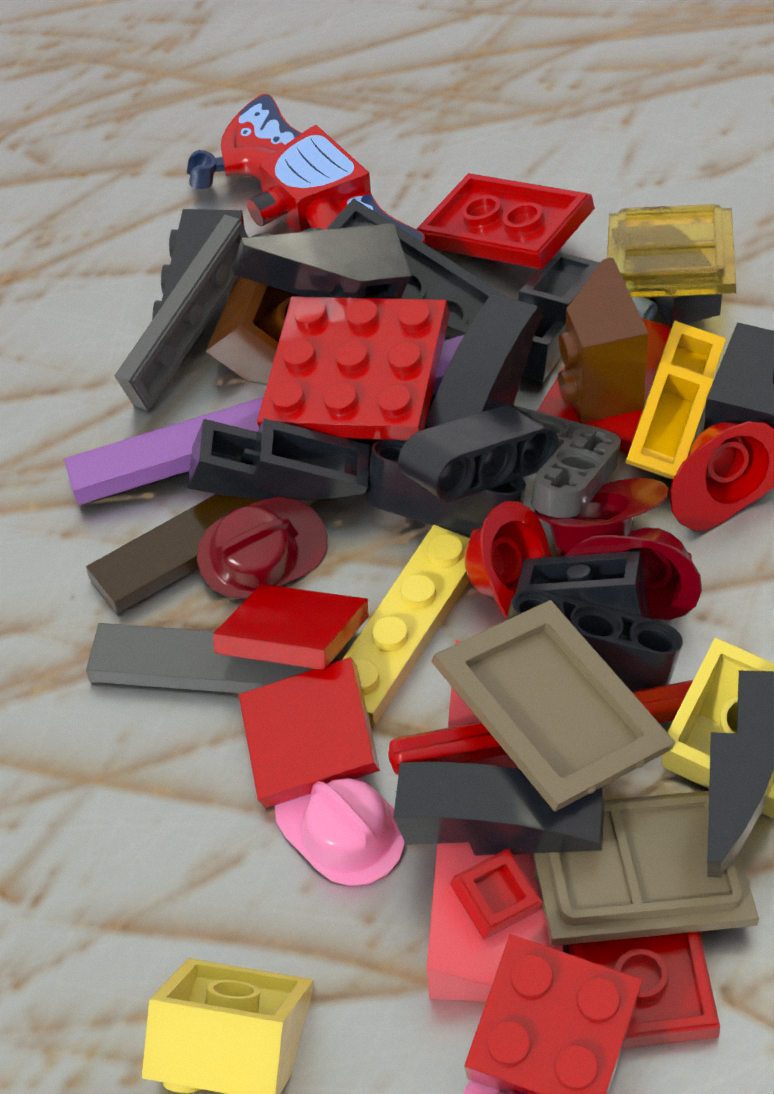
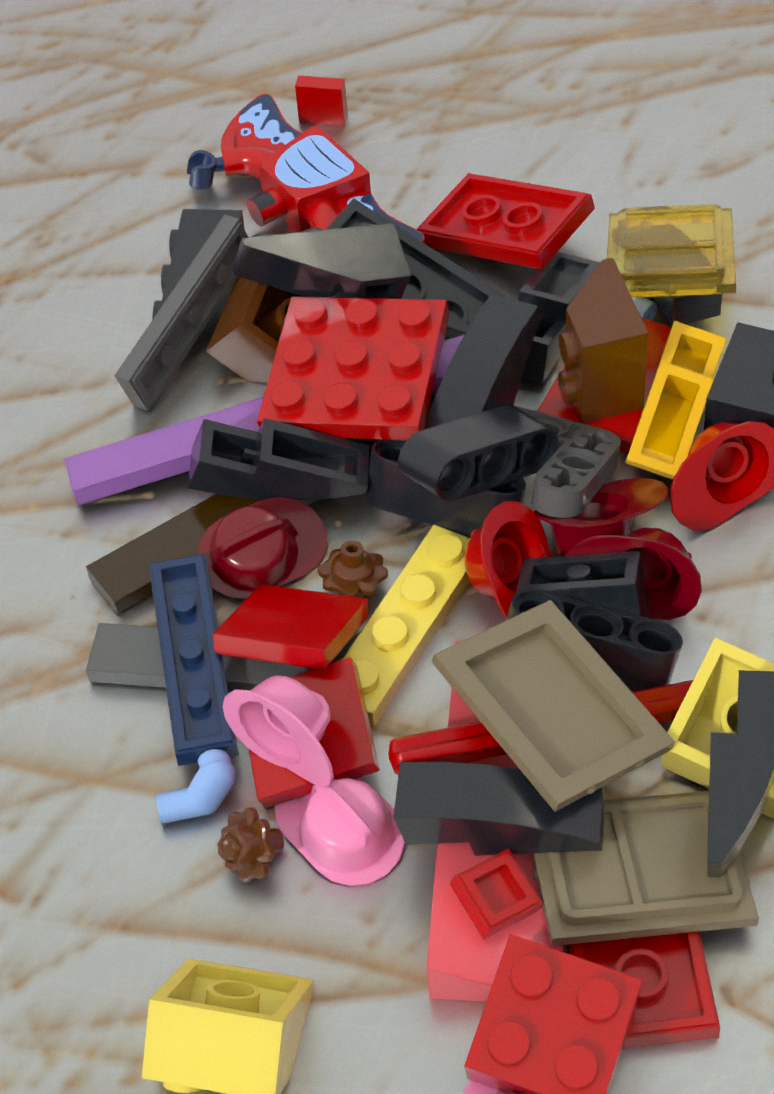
(191, 668): none -> dark blue tile
(205, 791): none -> light blue arm
(249, 844): none -> reddish brown plant
(283, 726): none -> bright pink piece
(321, 100): none -> red tile
(352, 571): none -> reddish brown plant

